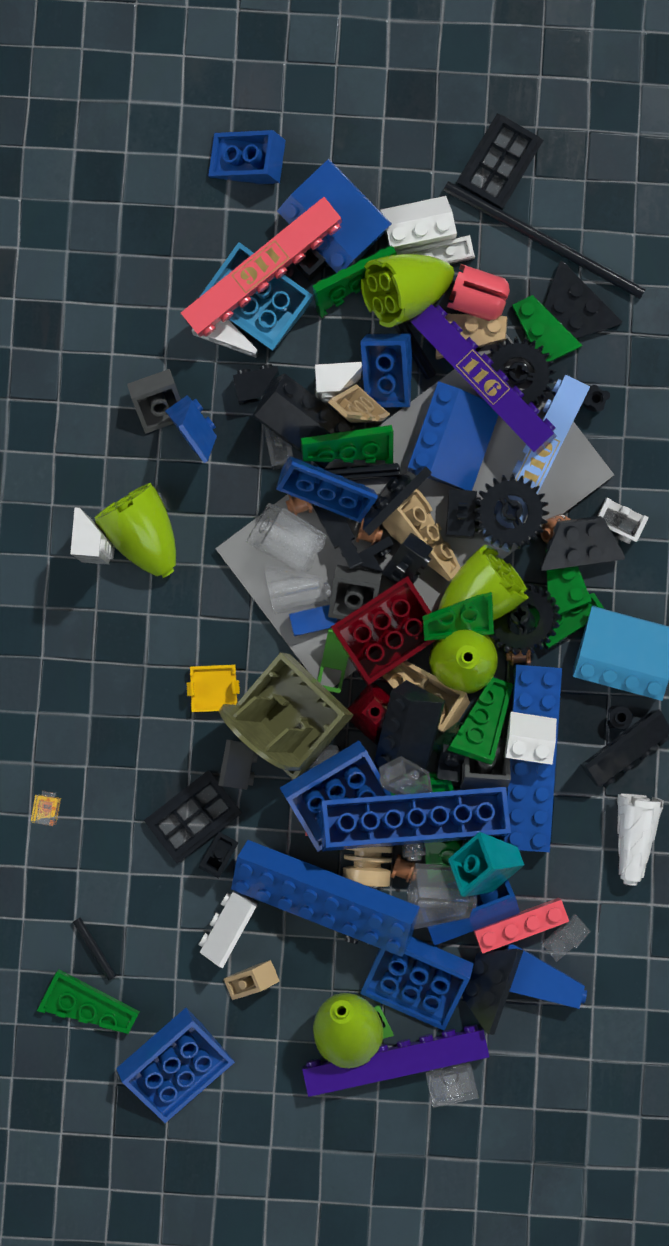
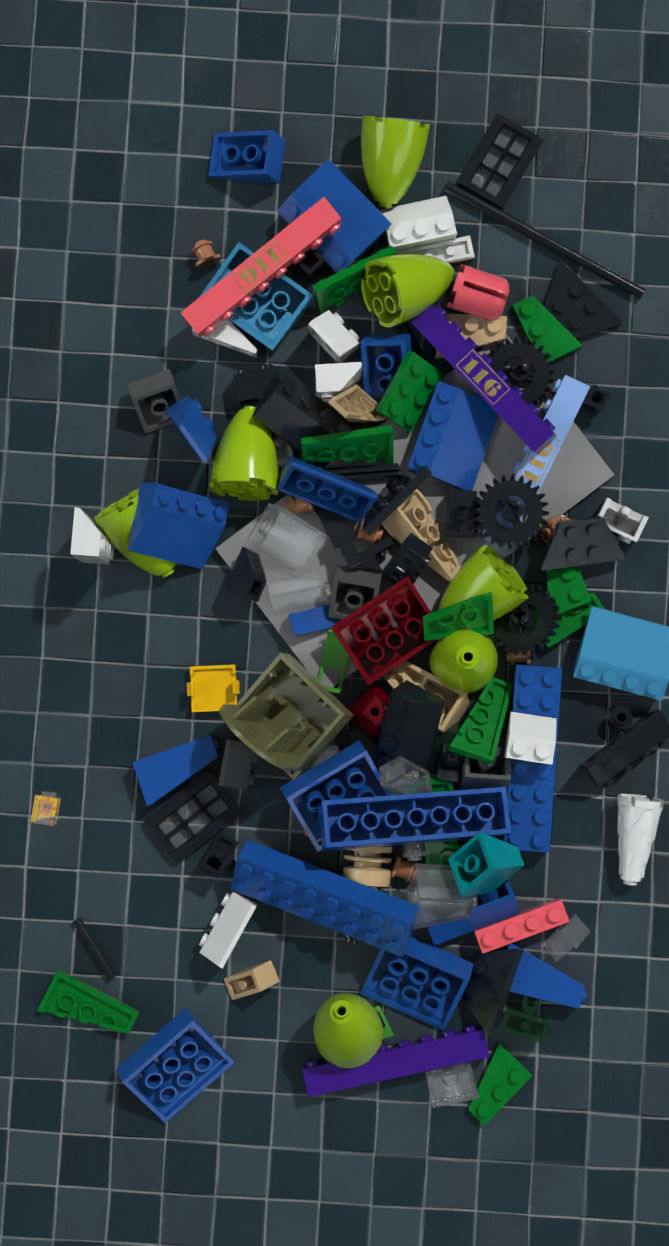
(172, 767): none -> blue slope
(176, 525): none -> blue slope
(205, 254): none -> nougat brick
(245, 460): none -> lime cylinder
(247, 576): none -> black slope
(333, 336): none -> white slope
(391, 156): none -> lime cylinder
(409, 391): none -> green plate
(499, 1084): none -> green wing
(525, 1022): none -> clear green brick

